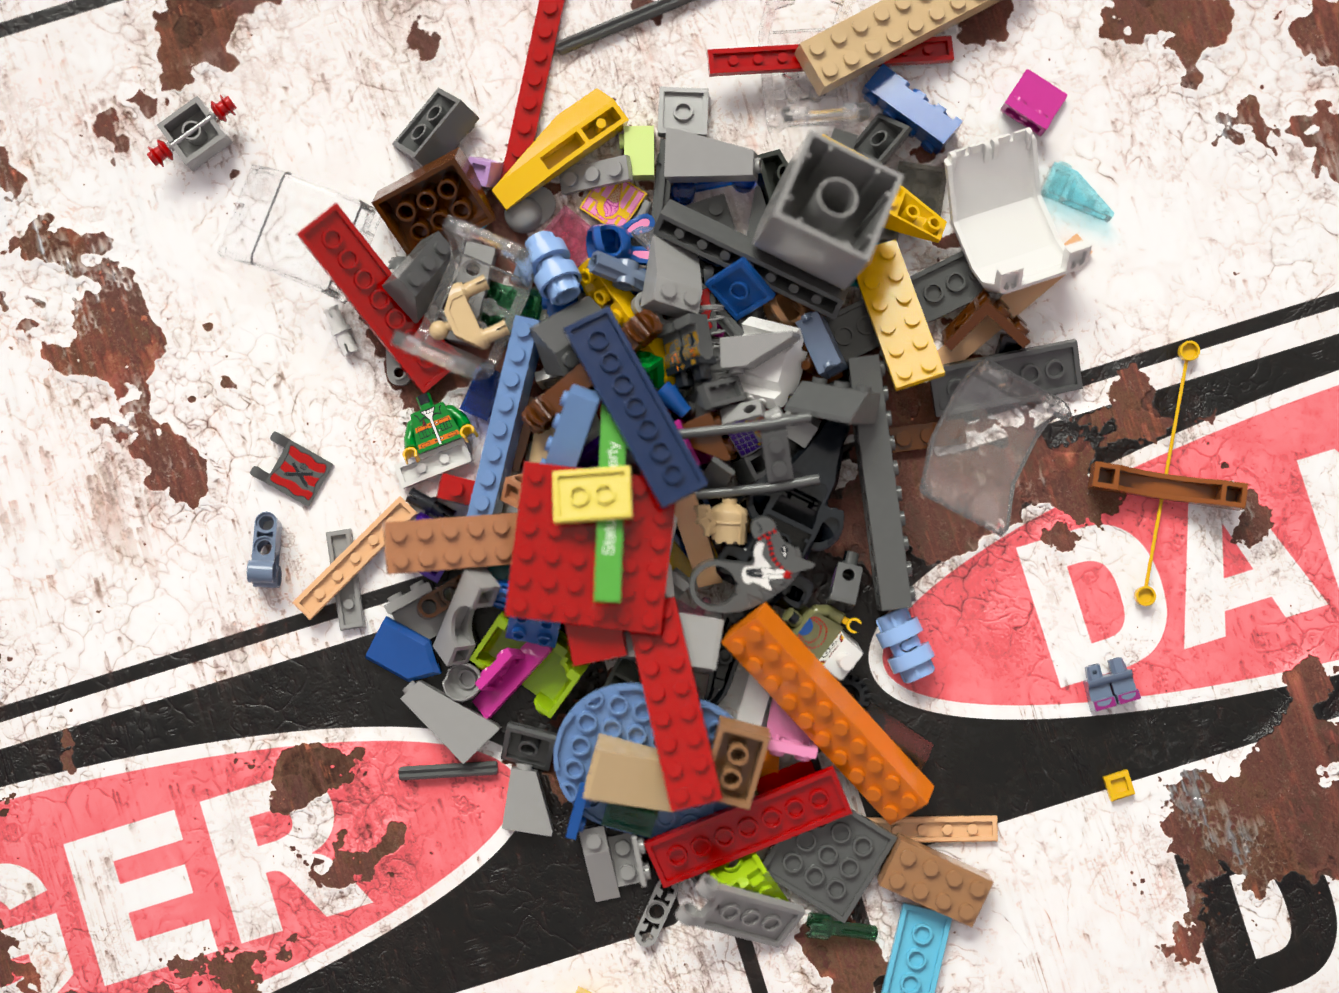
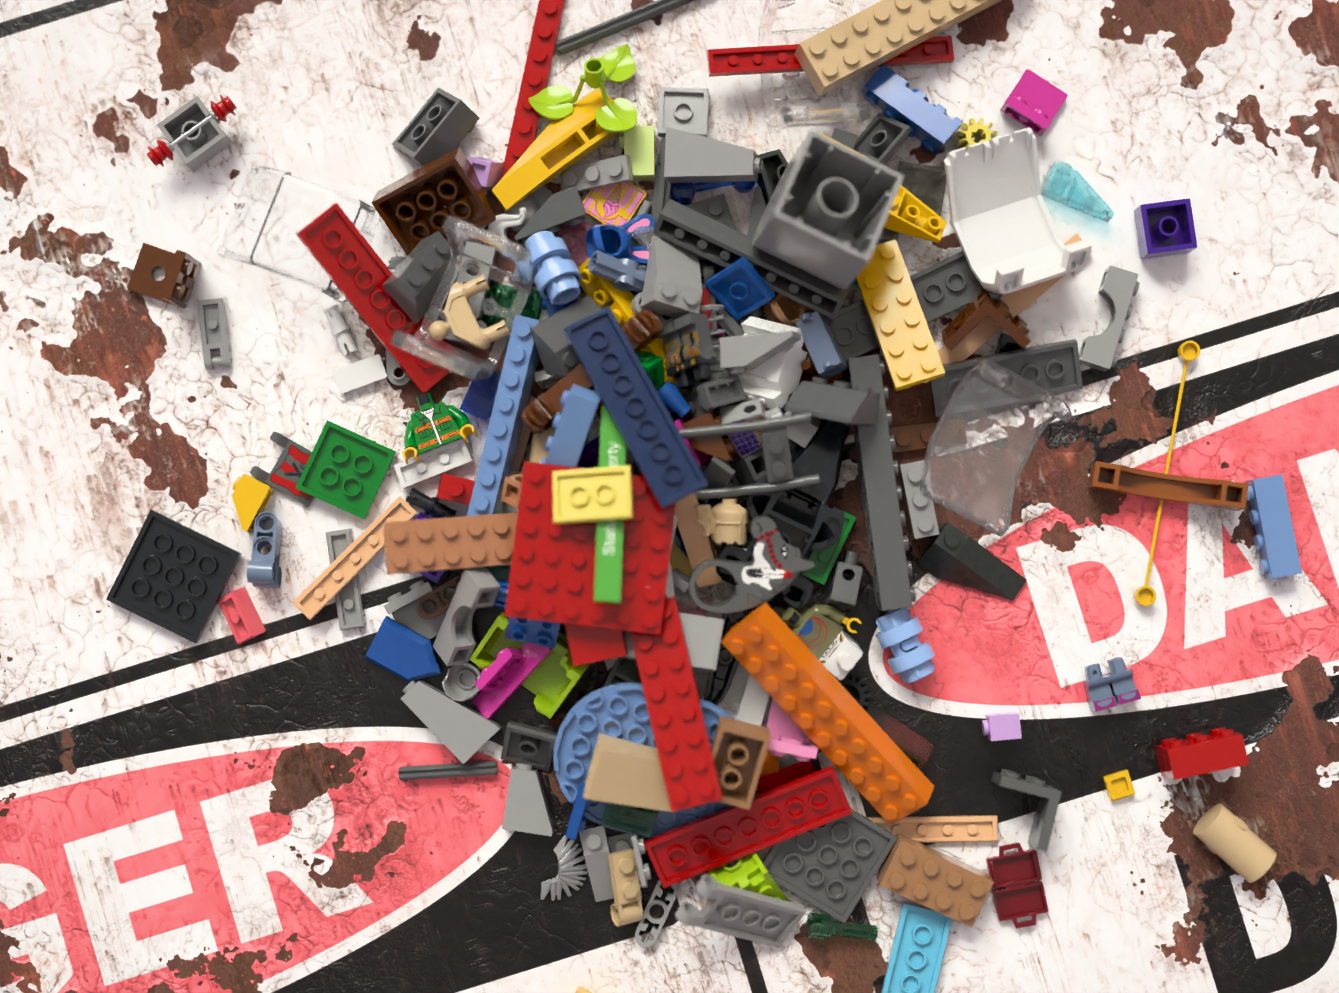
(174, 576): none -> black plate
(179, 276): none -> reddish brown bracket
(214, 333): none -> light grey plate
(241, 615): none -> coral slope
(250, 499): none -> yellow slope
(345, 469): none -> green plate
(360, 374): none -> white tile
(504, 221): none -> white piece
(556, 213): none -> dark grey slope
(569, 871): none -> light grey hair
(619, 116): none -> lime plant
(625, 888): none -> tan plate
(826, 558): none -> green plate
(918, 509): none -> light grey brick
(965, 562): none -> pearl dark grey wedge
(972, 129): none -> light yellow gear
(1002, 726): none -> lavender brick
(1019, 896): none -> dark red piece
(1046, 806): none -> dark grey bracket
(1117, 289): none -> light grey arch
(1165, 228): none -> dark purple brick
(1201, 753): none -> red brick
(1234, 843): none -> tan piece
(1273, 527): none -> medium blue brick

